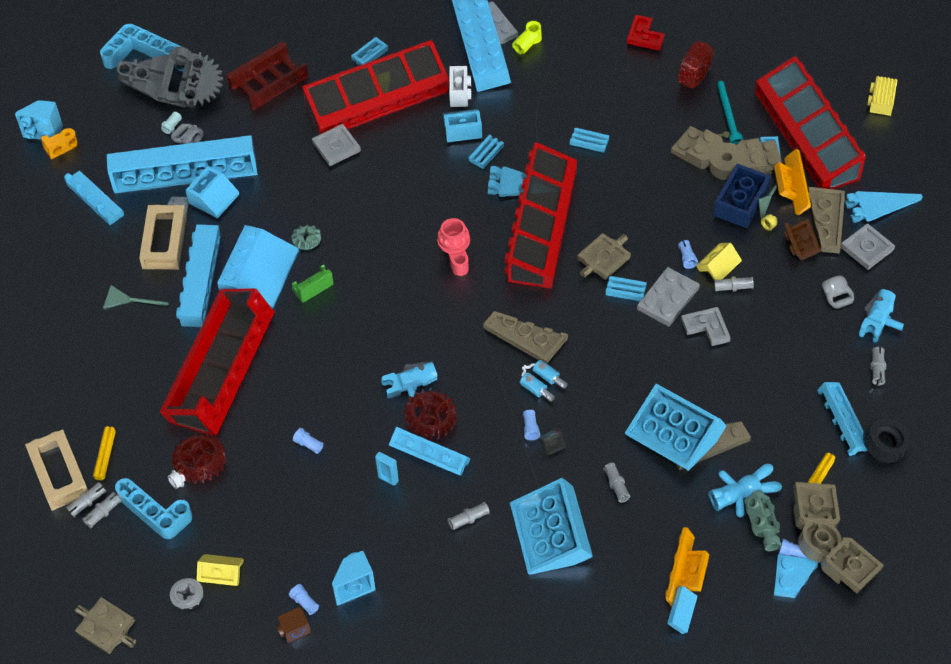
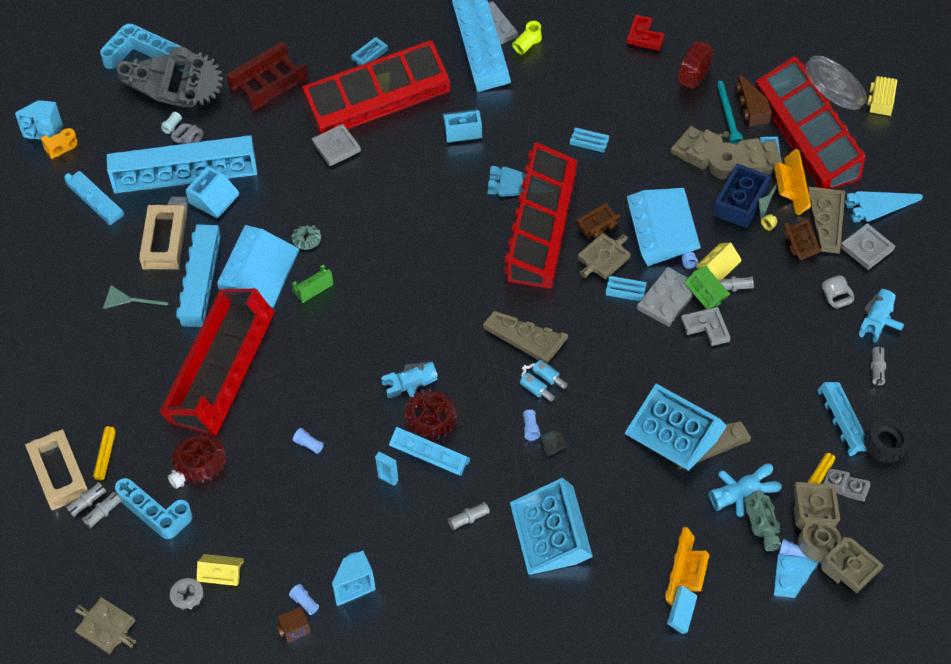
(454, 240): coral beam -> none
(459, 86): white brick -> none
(483, 149): medium azure tile -> none
(597, 221): none -> reddish brown bracket
(616, 482): light grey pin -> none
(663, 224): none -> medium azure slope
(707, 288): none -> bright green hinge
(755, 104): none -> reddish brown slope
(835, 82): none -> clear plate
(847, 485): none -> light grey slope

